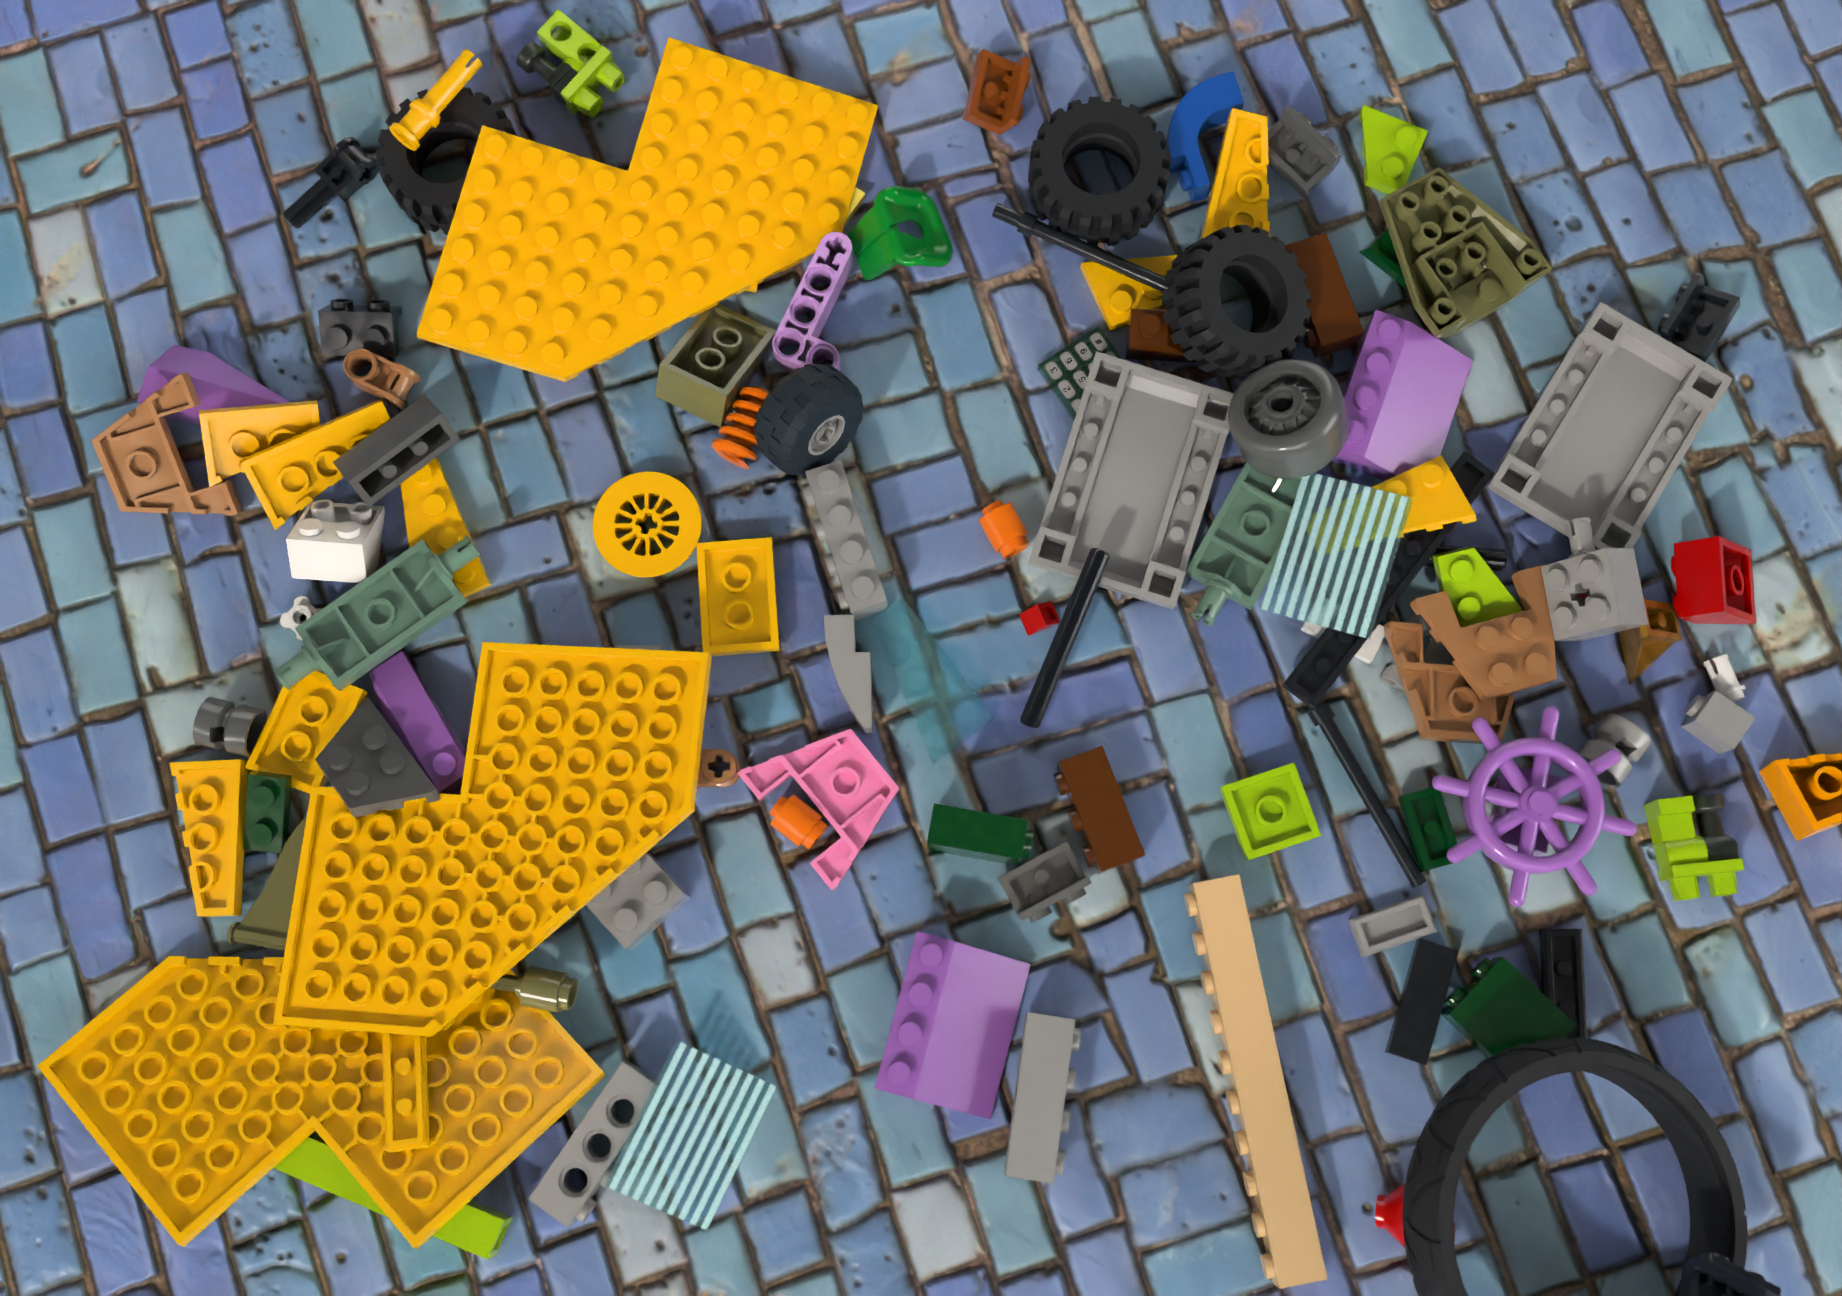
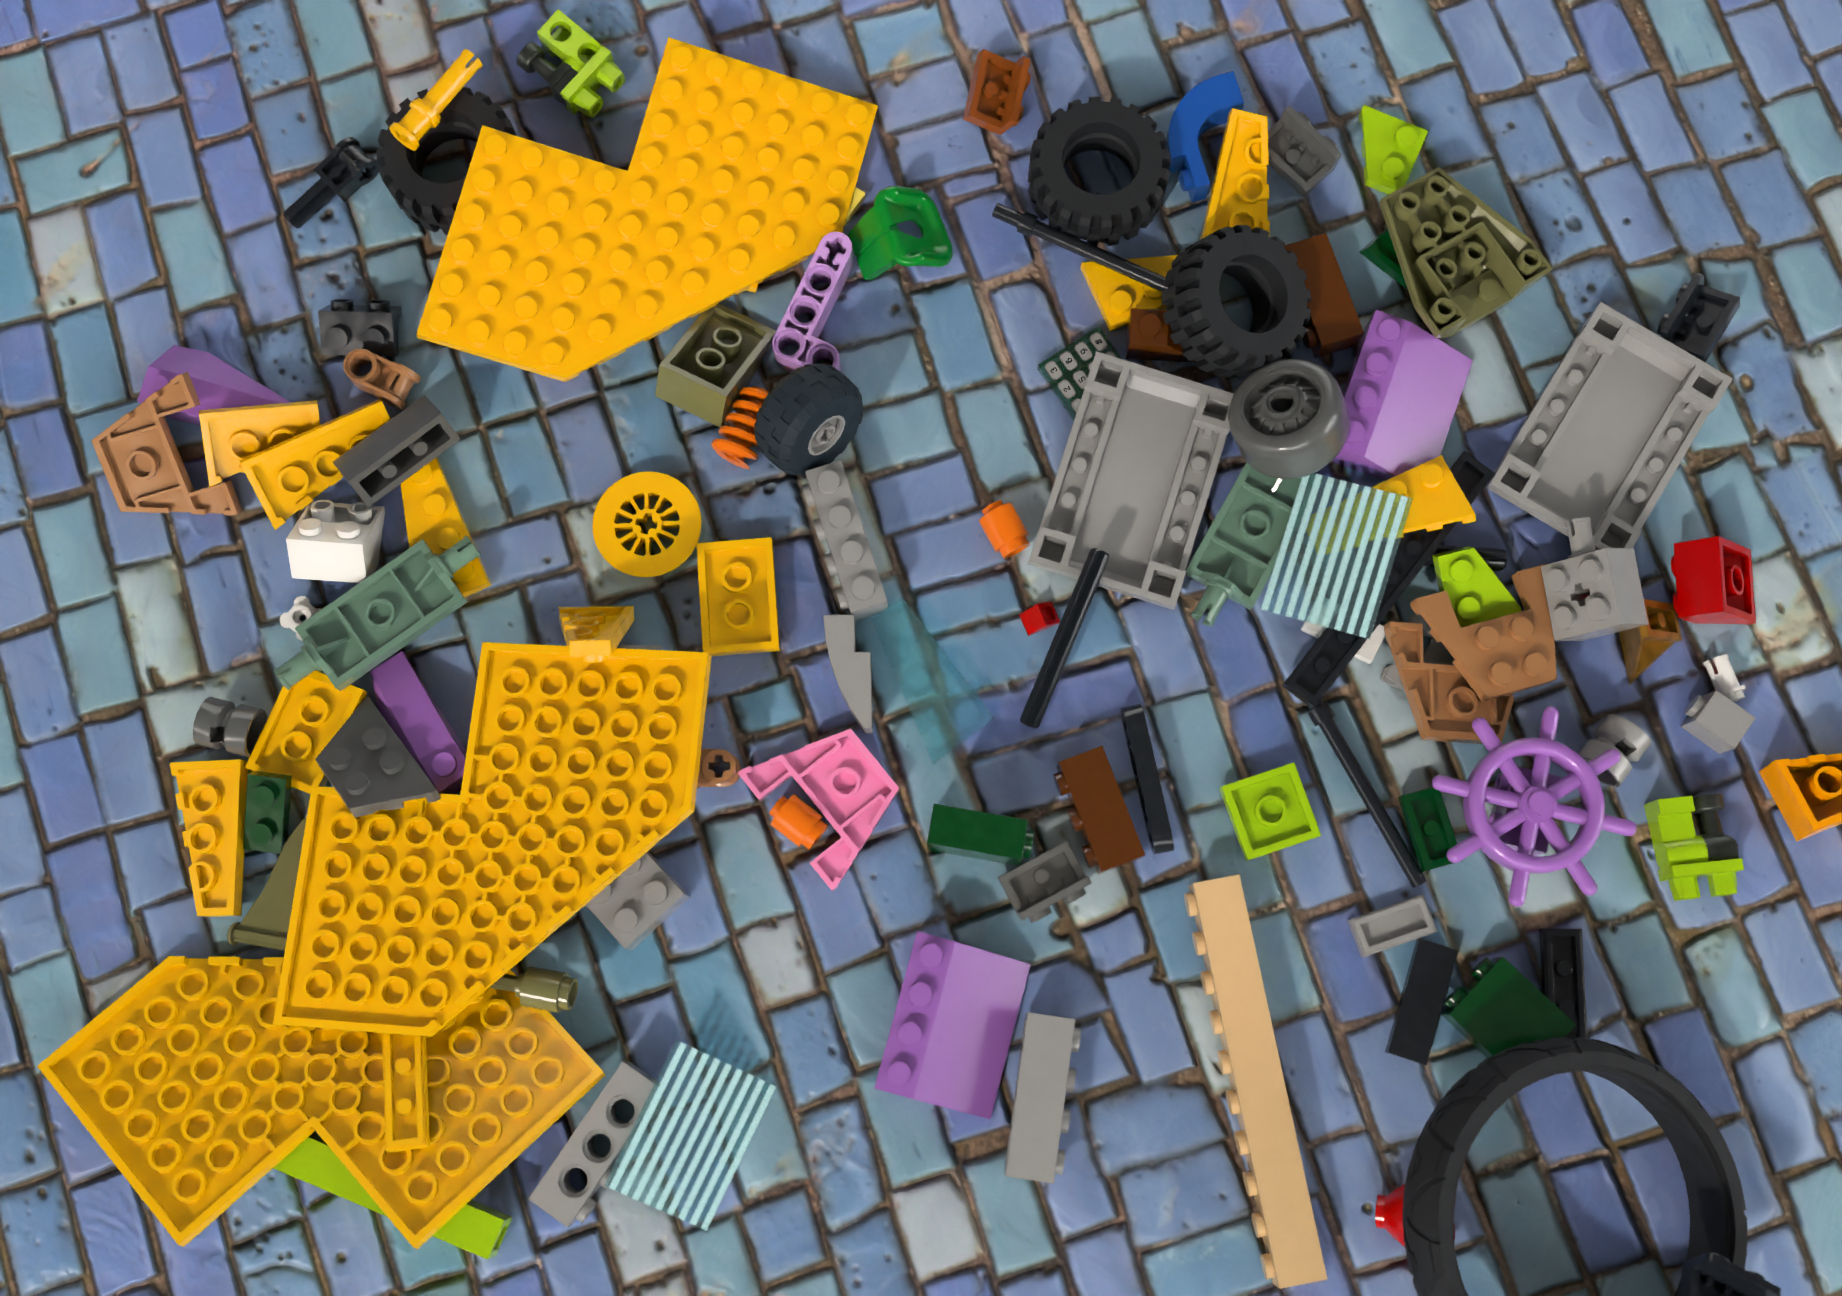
(594, 630): none -> yellow wing
(1147, 779): none -> black beam

